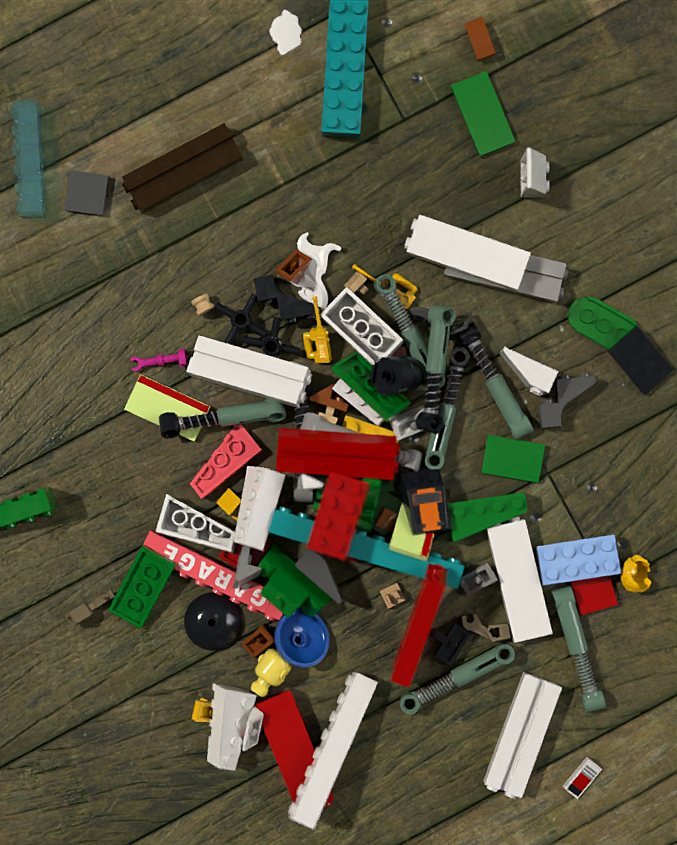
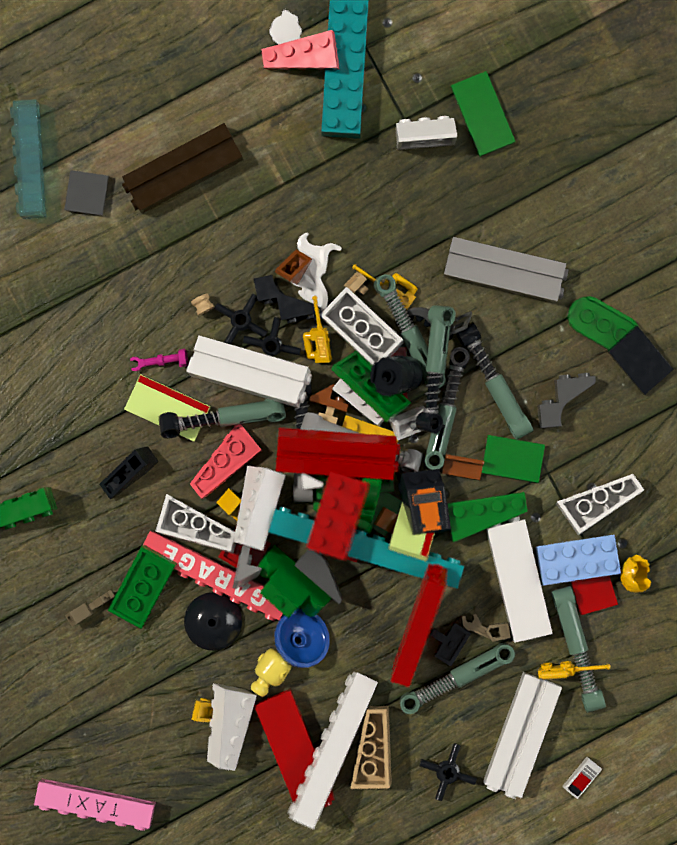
(94, 803): none -> bright pink brick
(129, 471): none -> black slope
(253, 729): white slope -> none
(258, 641): dark orange slope -> none
(314, 51): none -> coral wing
(374, 754): none -> tan wedge
(392, 595): tan tile -> none
(425, 133): none -> white slope
(444, 765): none -> black bar
(462, 467): none -> dark orange panel
(467, 252): white brick -> none
(477, 579): light grey slope -> none
(480, 39): dark orange slope -> none
(531, 373): white slope -> none
(534, 174): white slope -> none
(565, 669): none -> yellow piece
(595, 504): none -> white wedge

